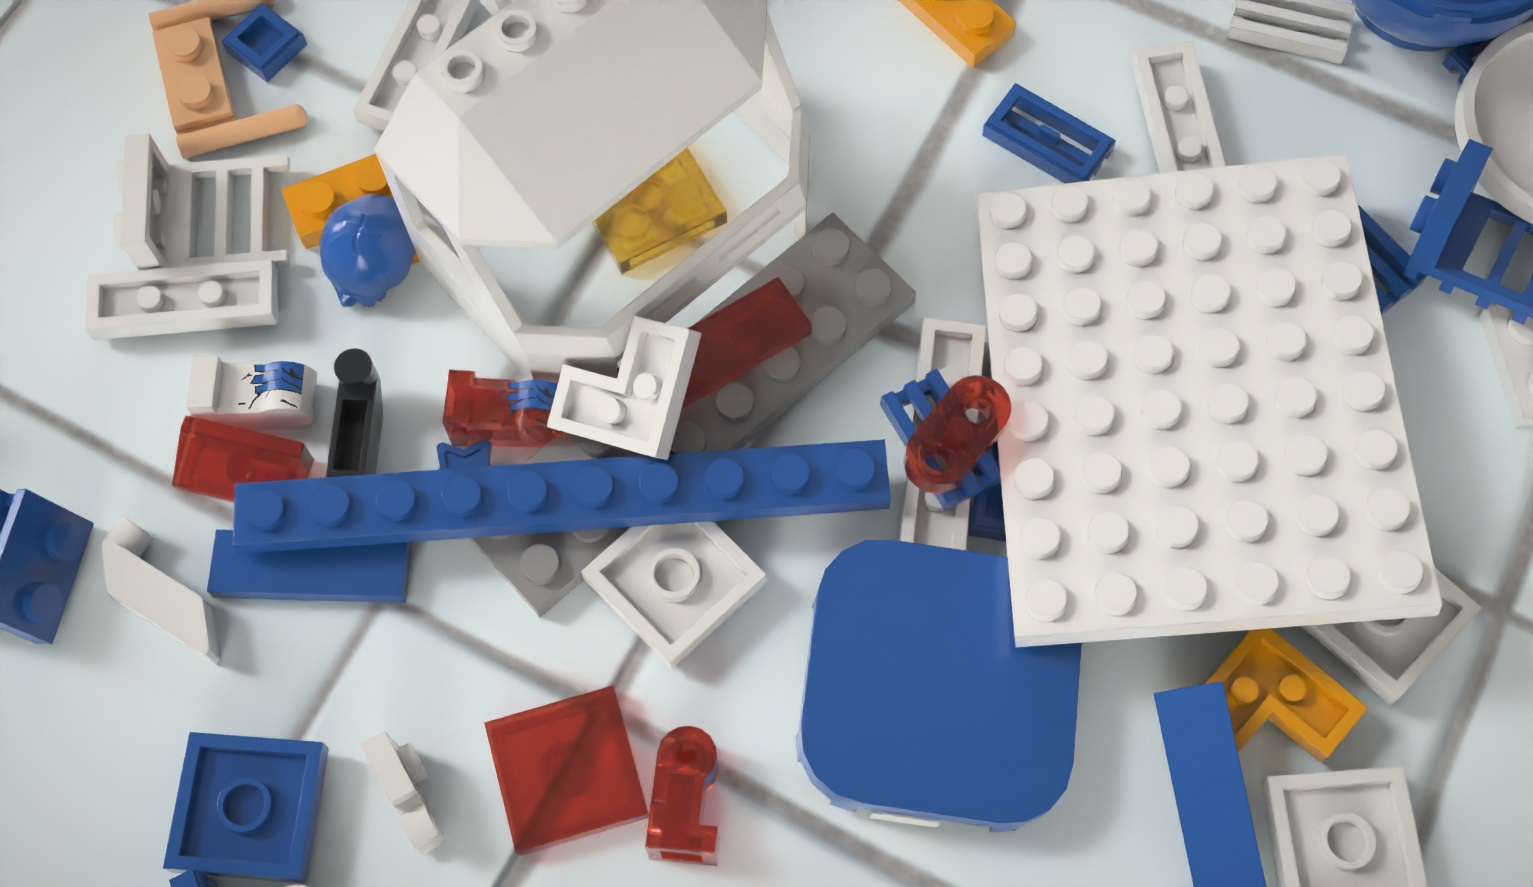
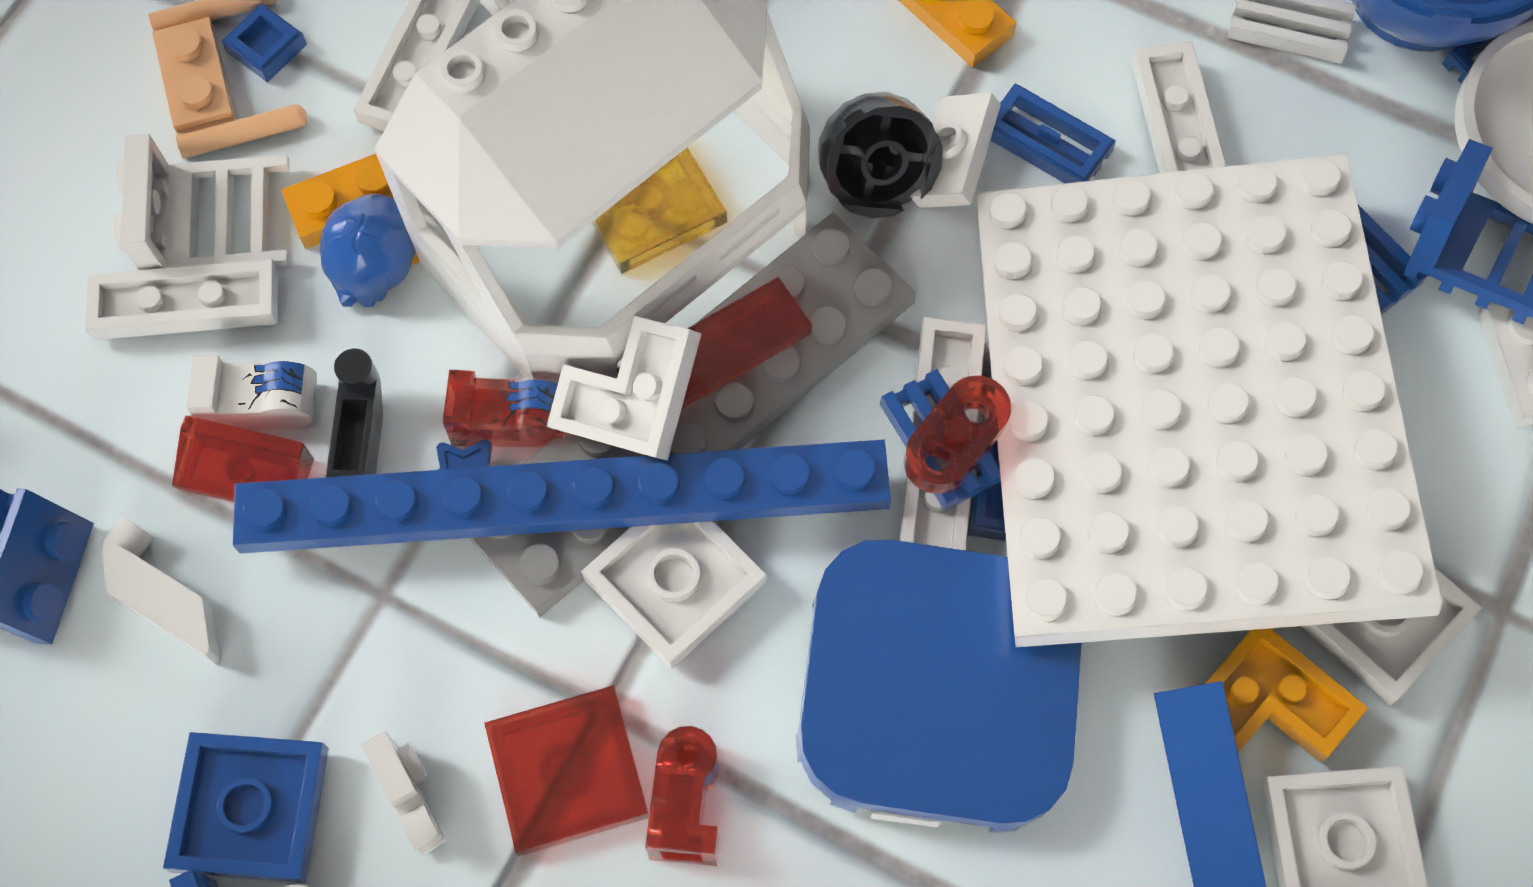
(315, 574): blue tile -> none
(879, 154): none -> black cylinder
(965, 133): none -> white plate

